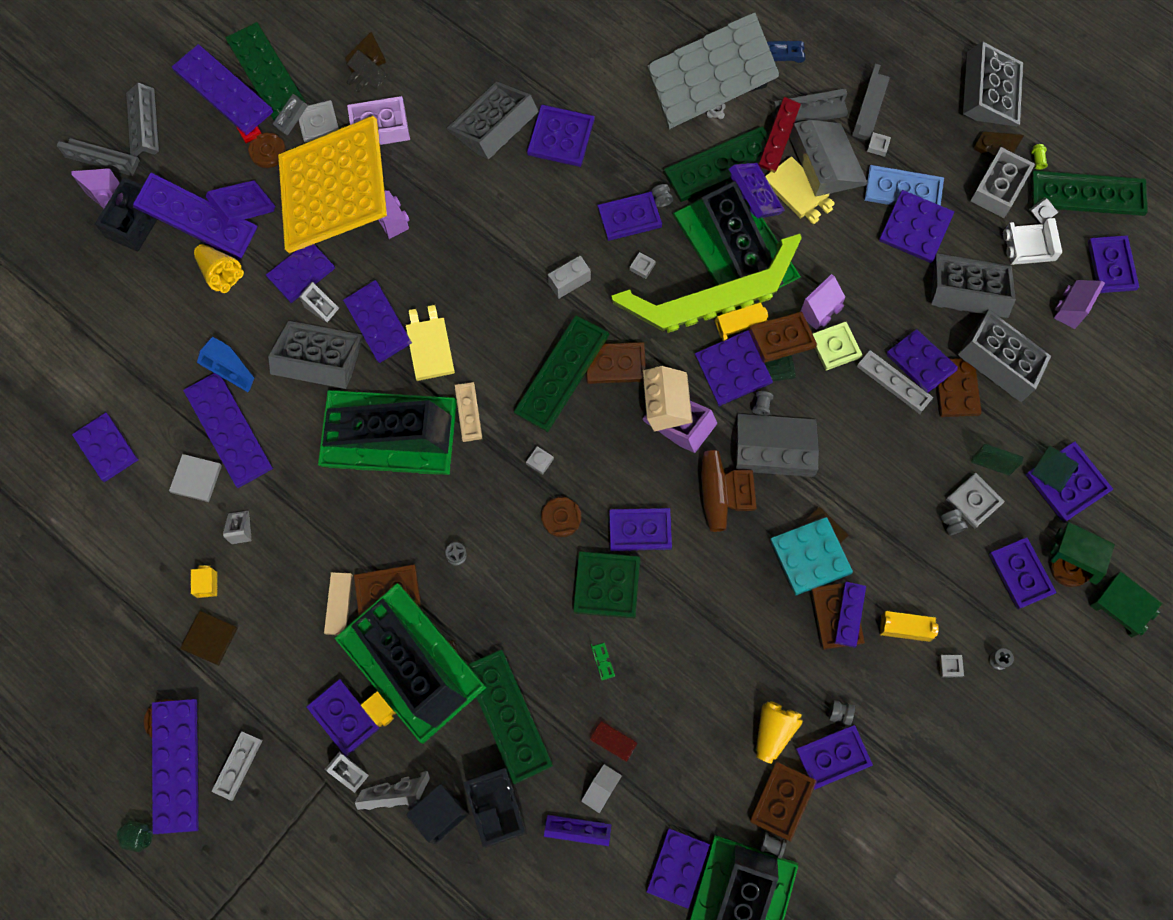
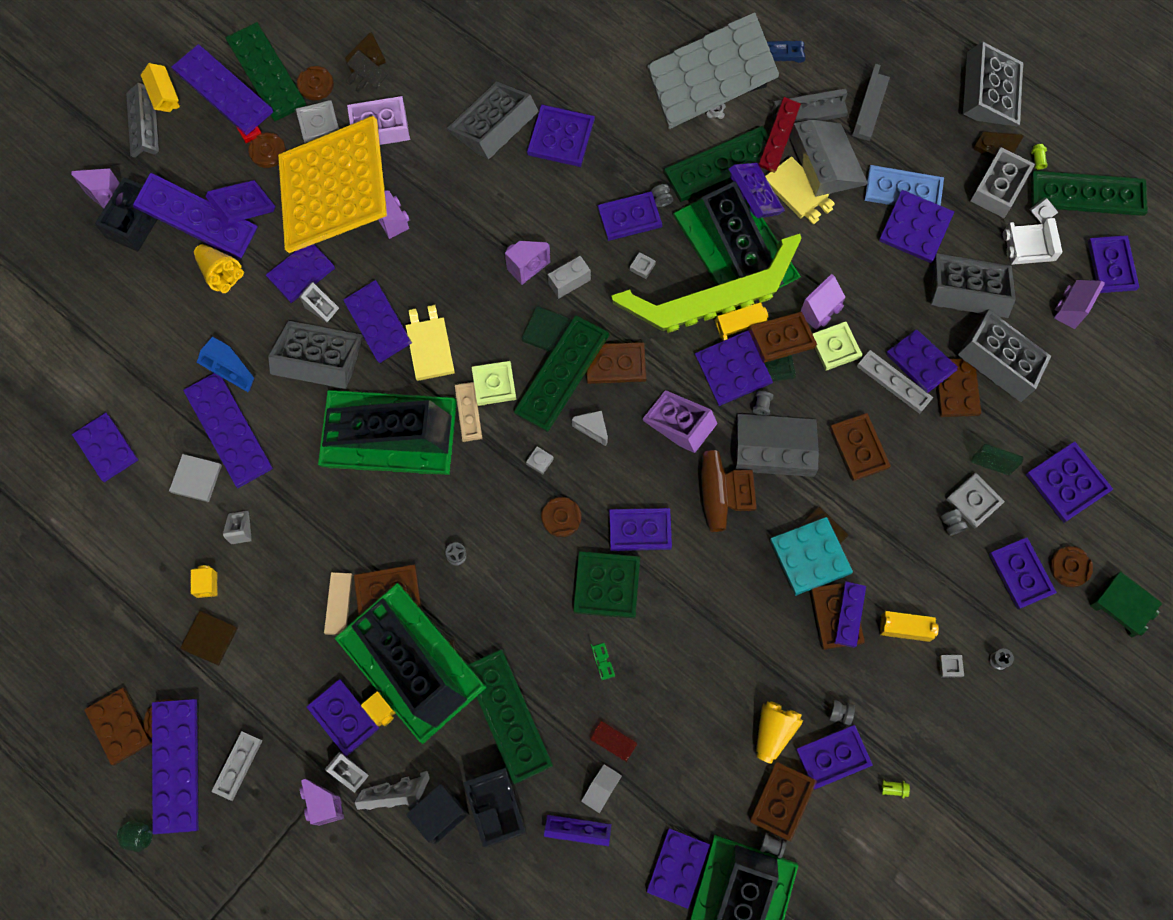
(99, 156): dark grey fence -> none
(118, 726): none -> reddish brown plate
(159, 88): none -> yellow brick
(290, 114): dark grey plate -> none
(315, 83): none -> reddish brown tile
(321, 804): none -> medium lavender slope
(493, 383): none -> yellowish green plate
(527, 259): none -> medium lavender slope
(545, 329): none -> clear green tile
(592, 425): none -> light grey slope
(667, 397): tan slope -> none
(860, 447): none -> reddish brown plate
(878, 144): light grey plate -> none
(897, 789): none -> lime pin
(1054, 468): clear green piece -> none
(1083, 550): dark green panel -> none

